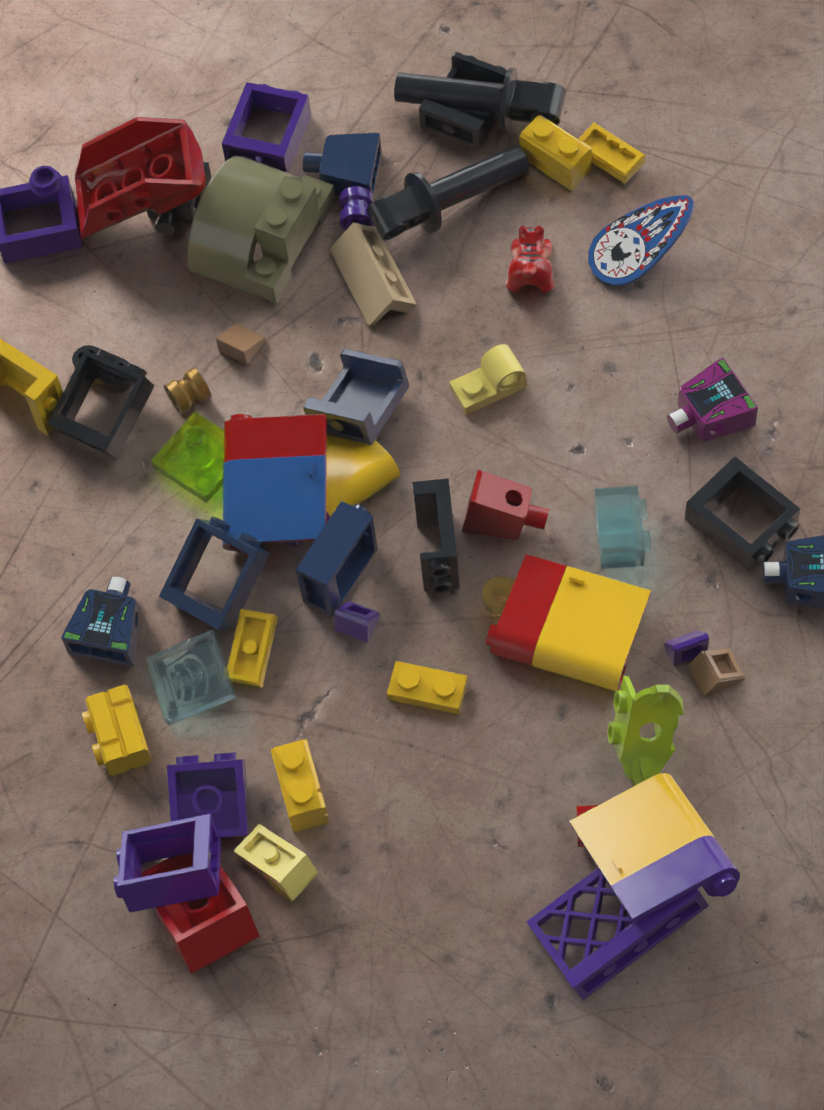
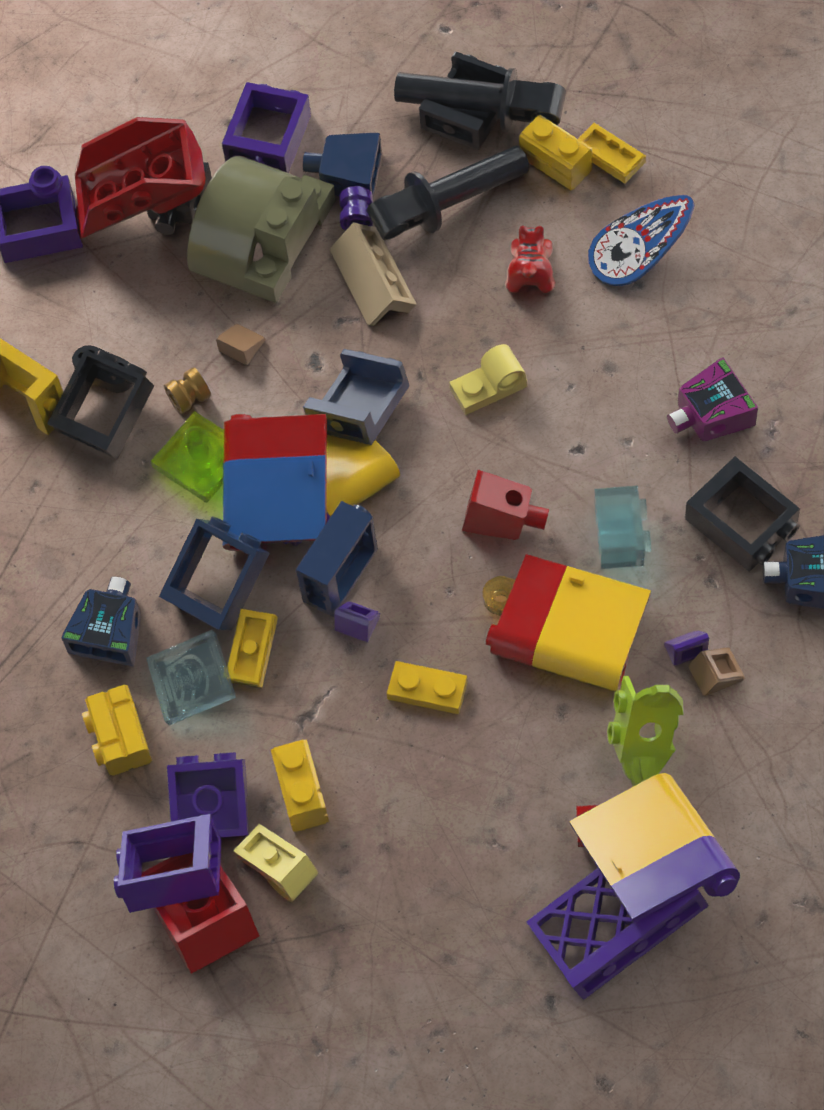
(435, 509): black panel -> none

